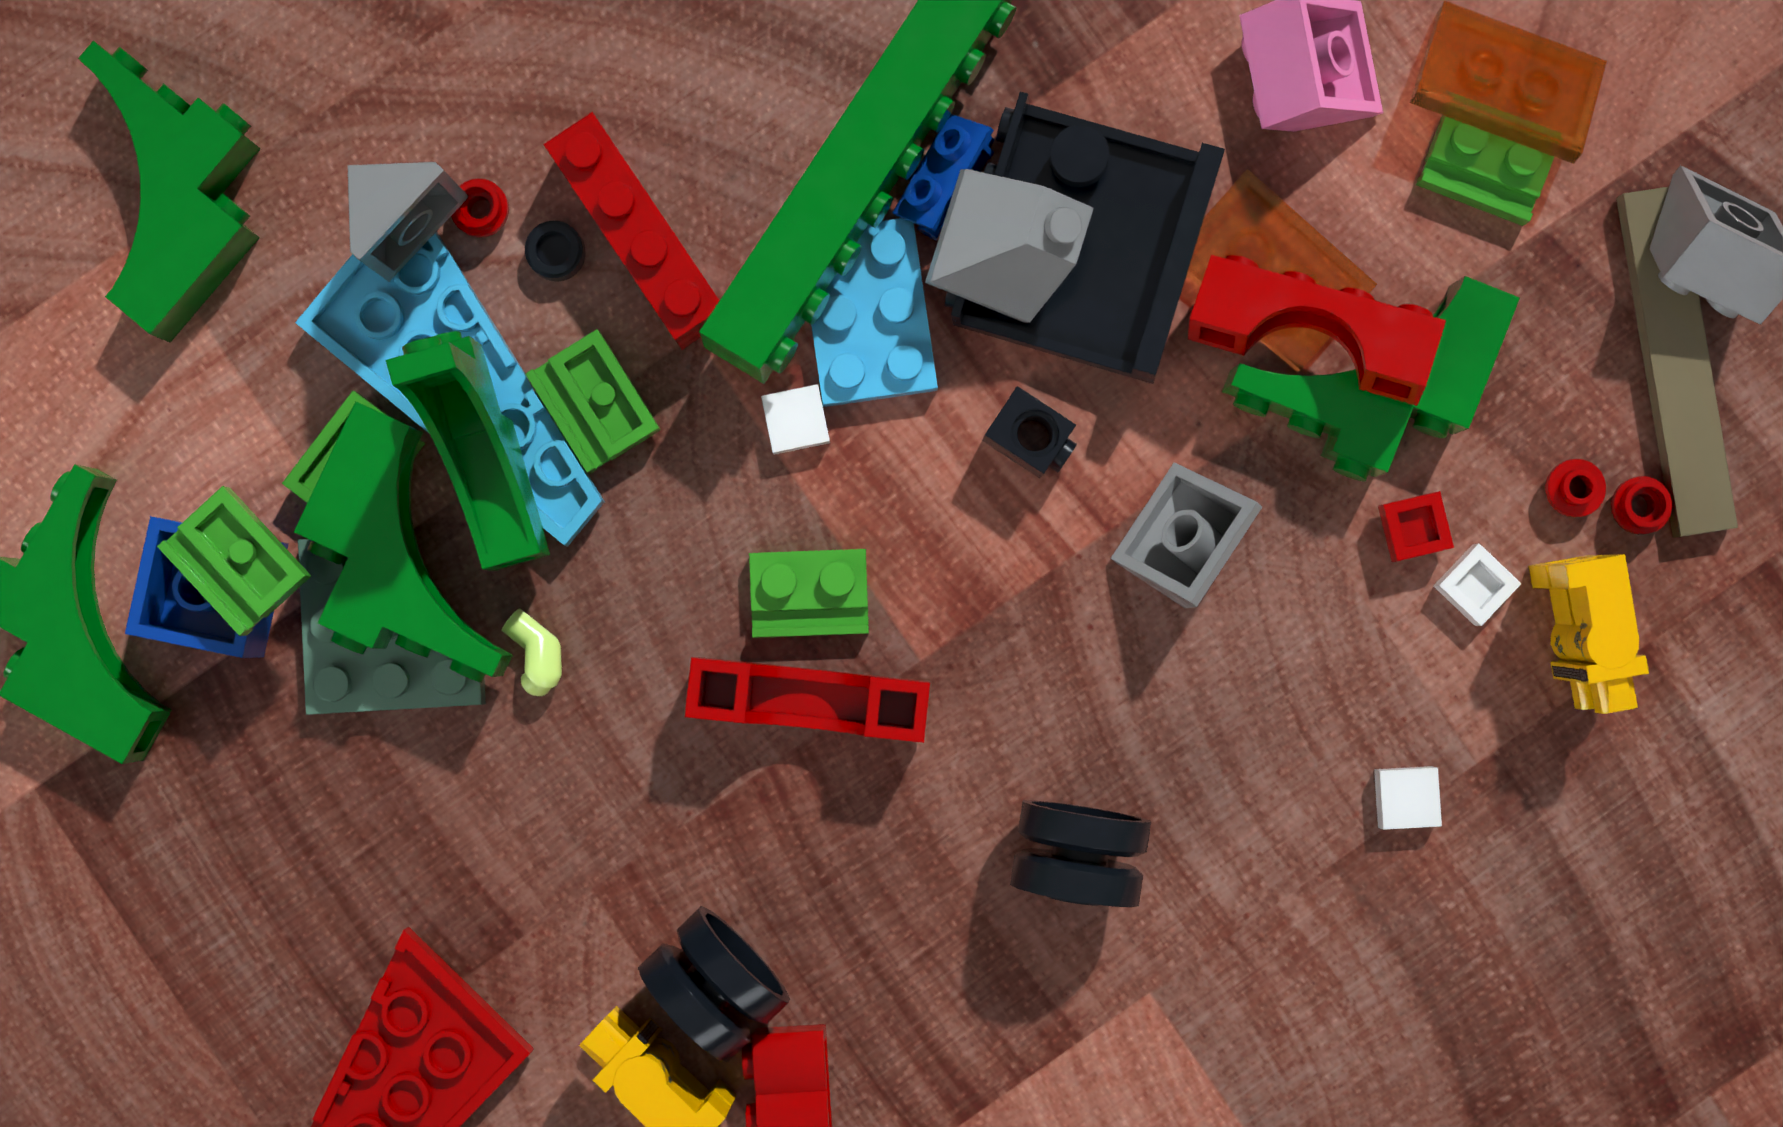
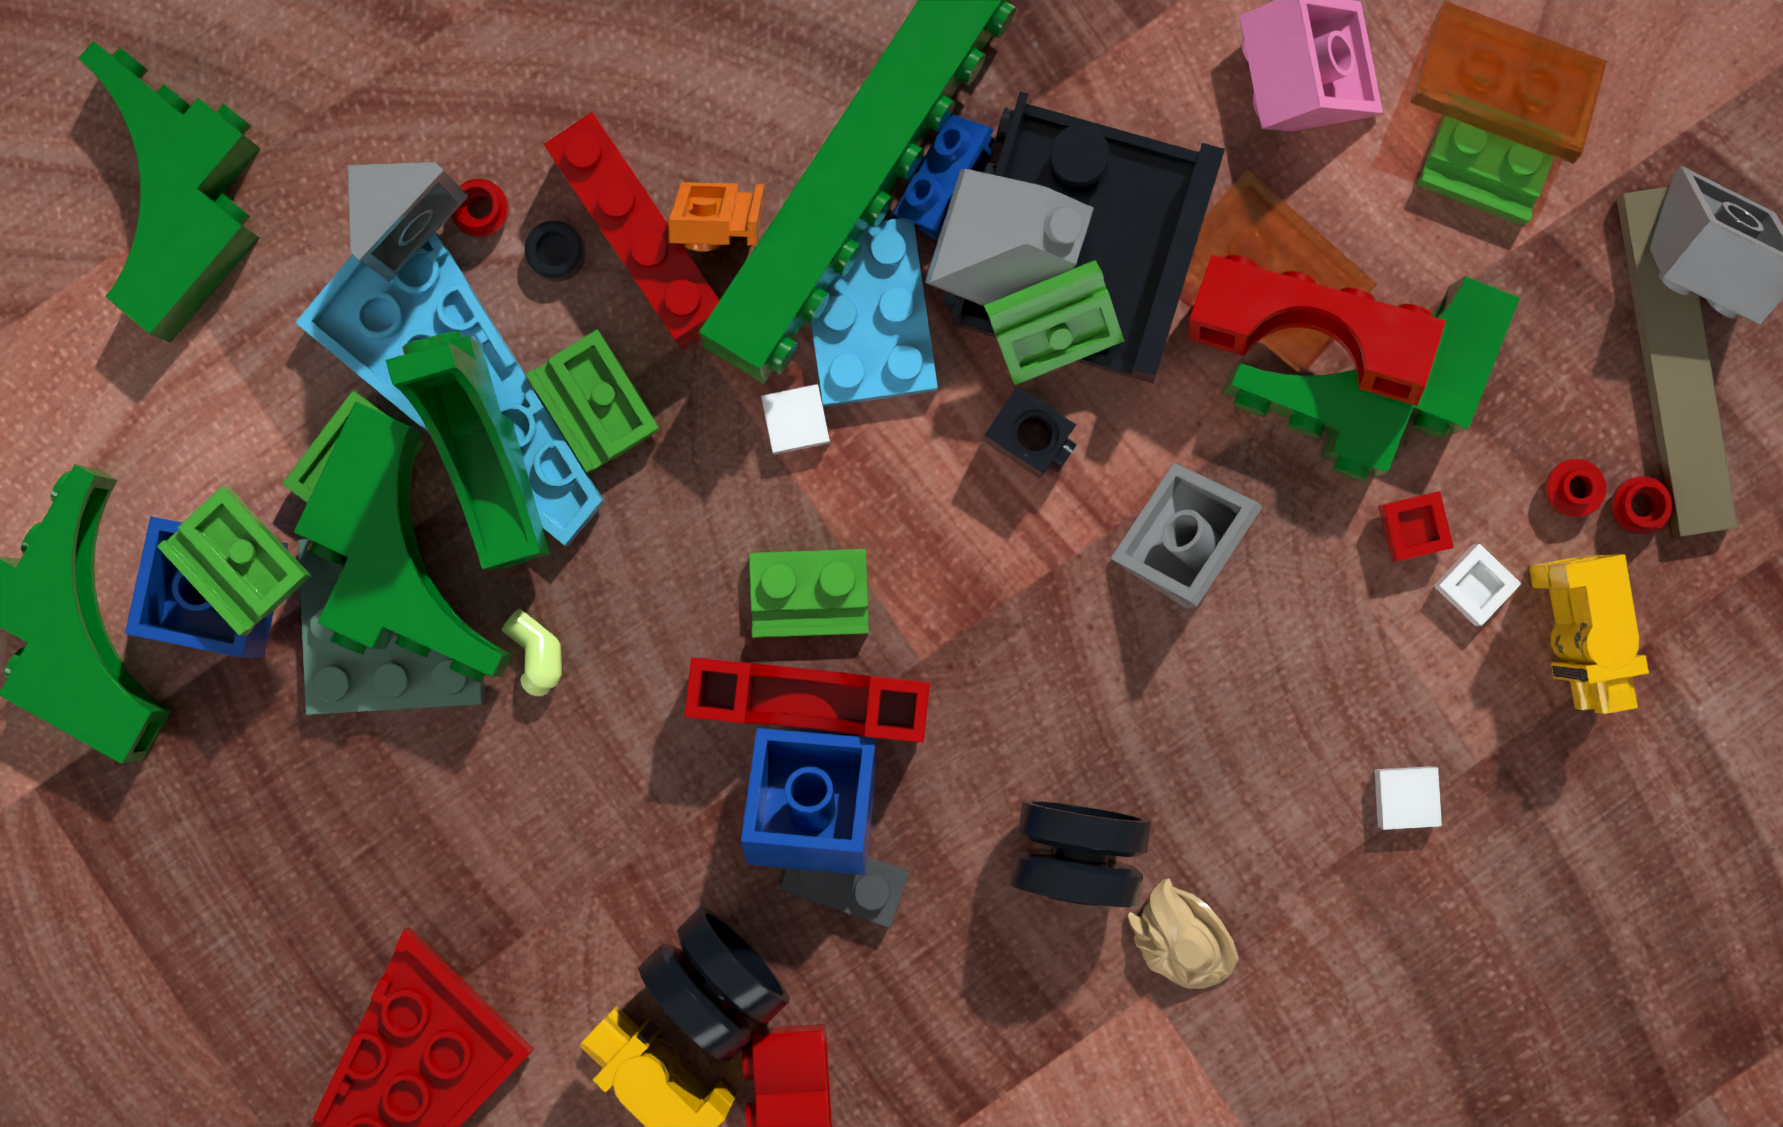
(713, 212): none -> orange plate
(810, 801): none -> blue brick
(864, 896): none -> dark grey plate
(1054, 322): none -> bright green plate
(1183, 938): none -> tan hat

